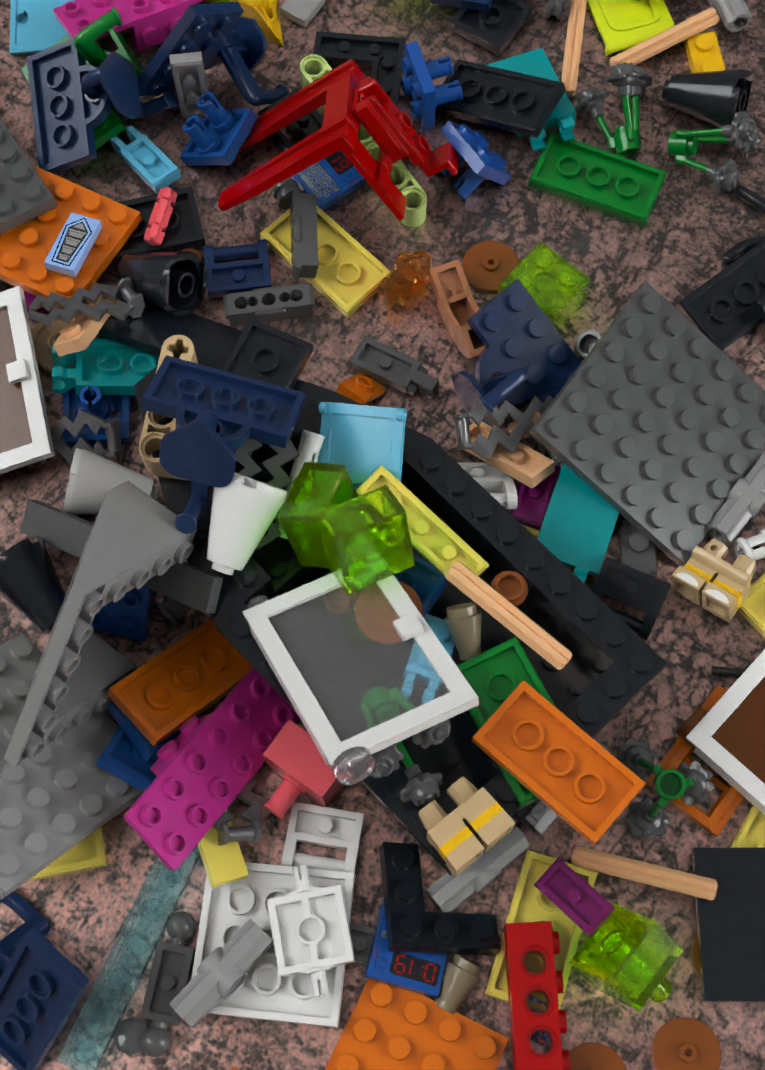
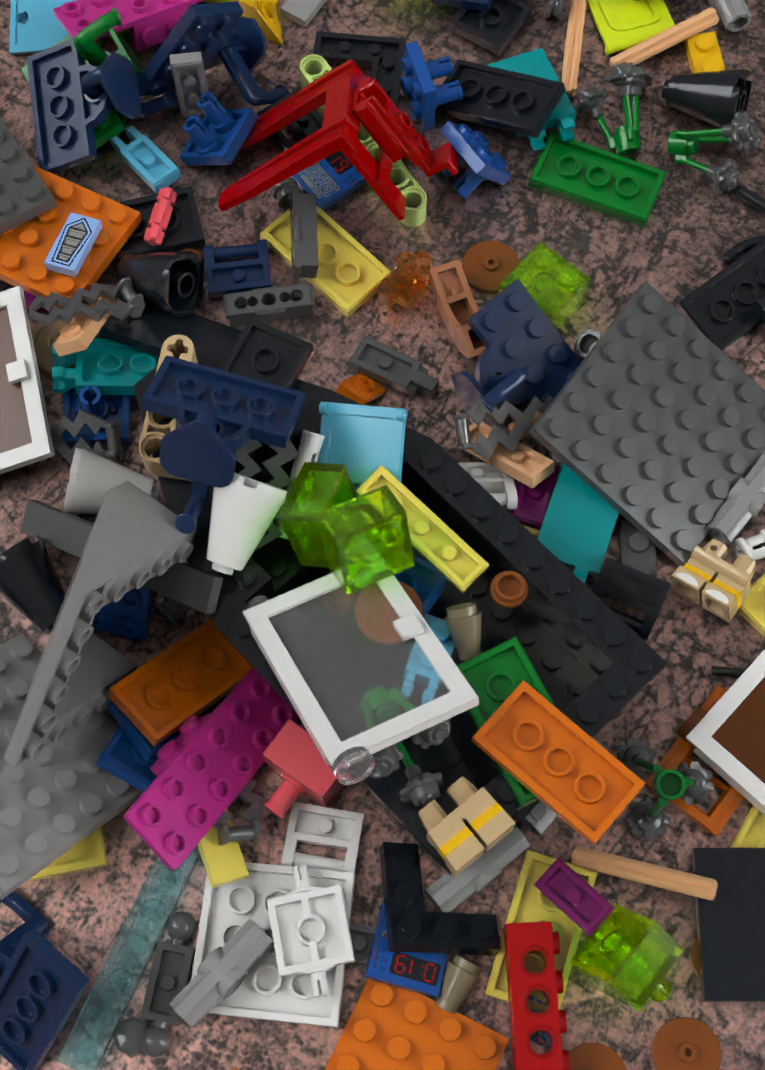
(508, 615): light nougat axle -> none

